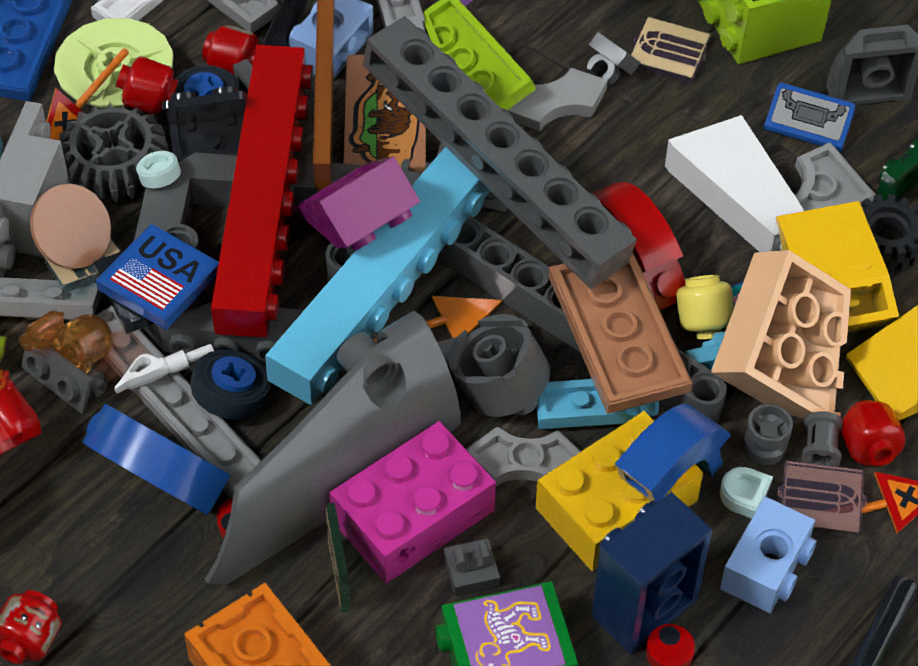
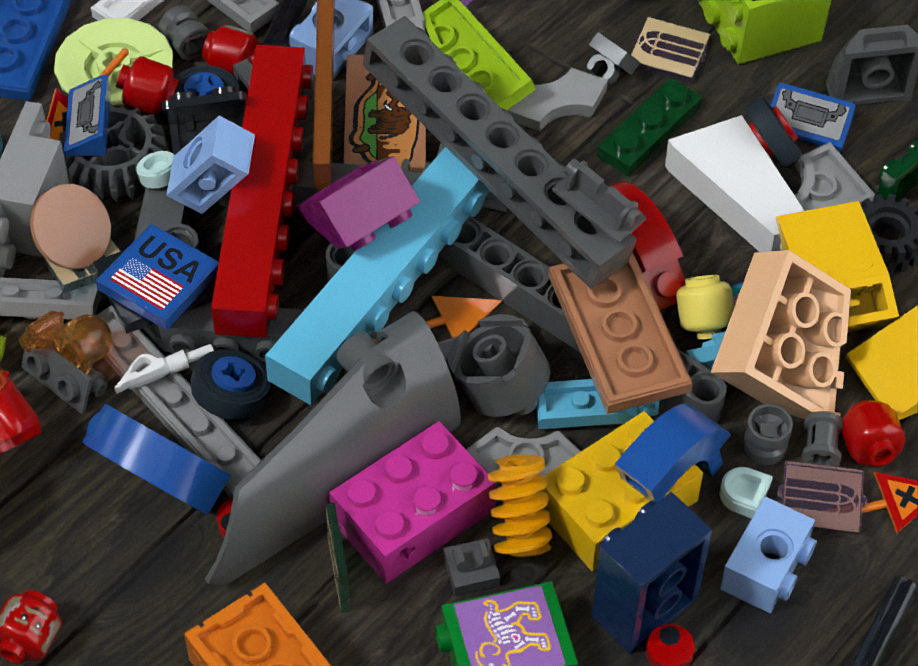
(88, 118): none -> slope
(184, 31): none -> dark grey wheel
(210, 164): none -> light blue brick
(521, 506): none -> light orange piece
(598, 202): none -> dark grey hinge
(649, 126): none -> dark green plate
(773, 131): none -> black wheel

